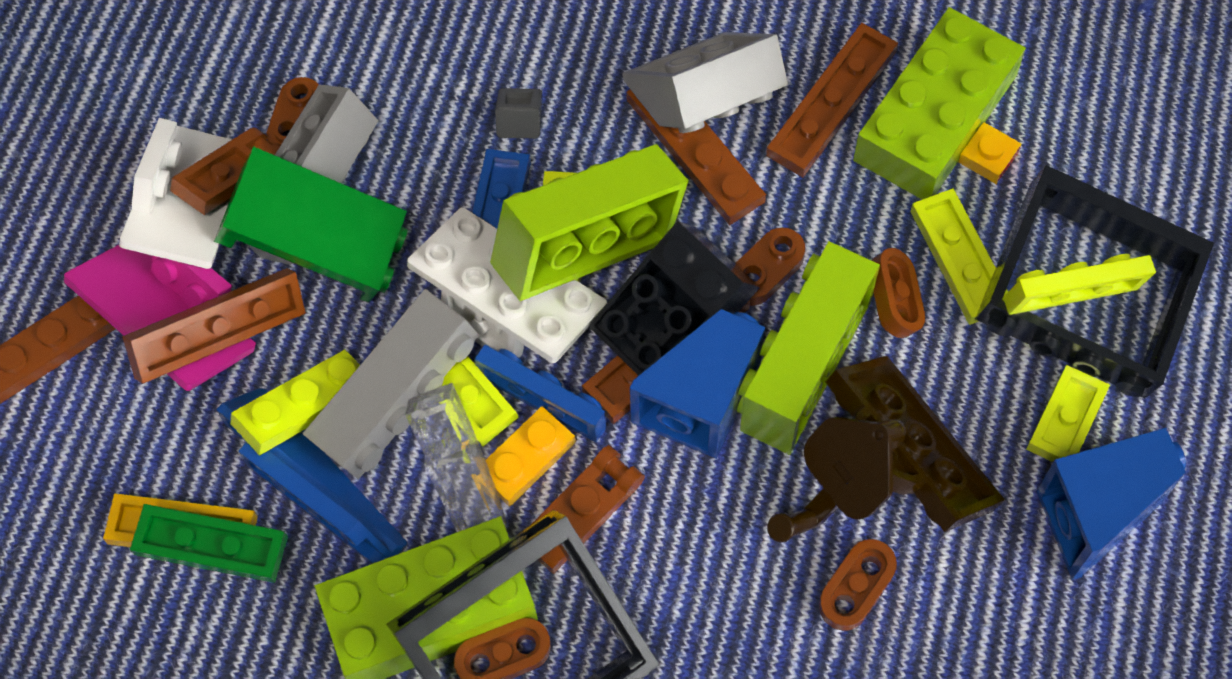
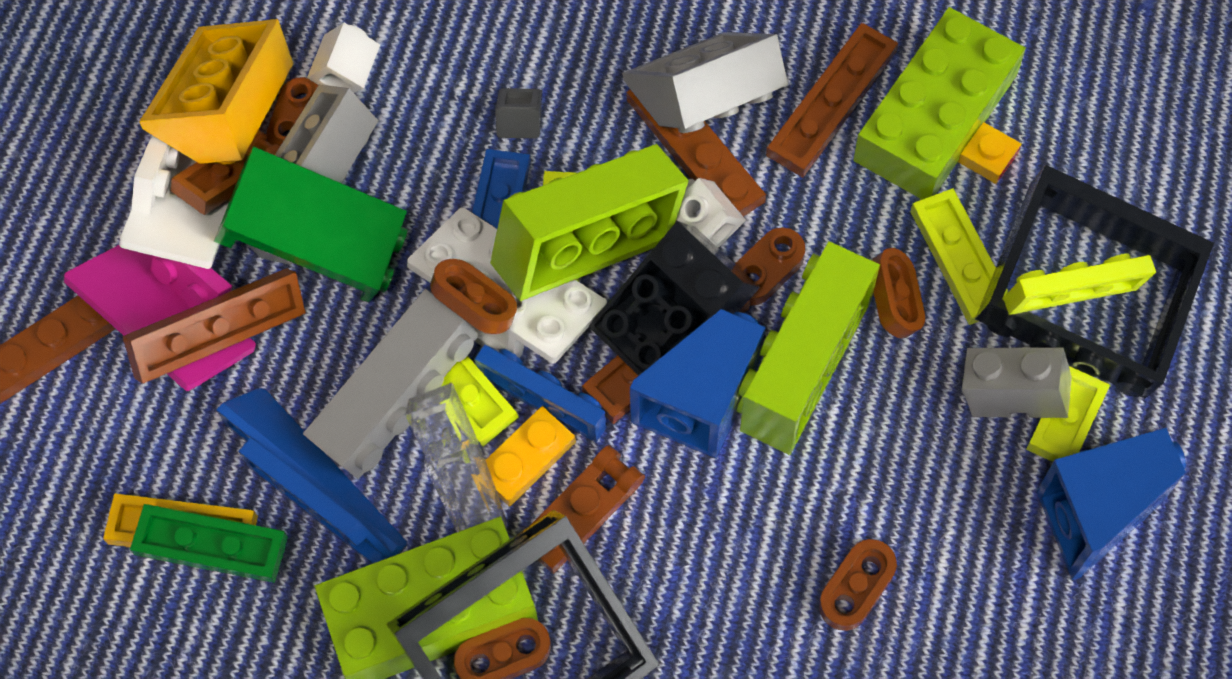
(220, 90): none -> yellow slope
(293, 404): neon yellow plate -> none
(344, 58): none -> white brick
(473, 296): none -> dark orange plate
(717, 215): none -> white brick
(886, 449): dark brown plate -> none
(1017, 382): none -> light grey brick

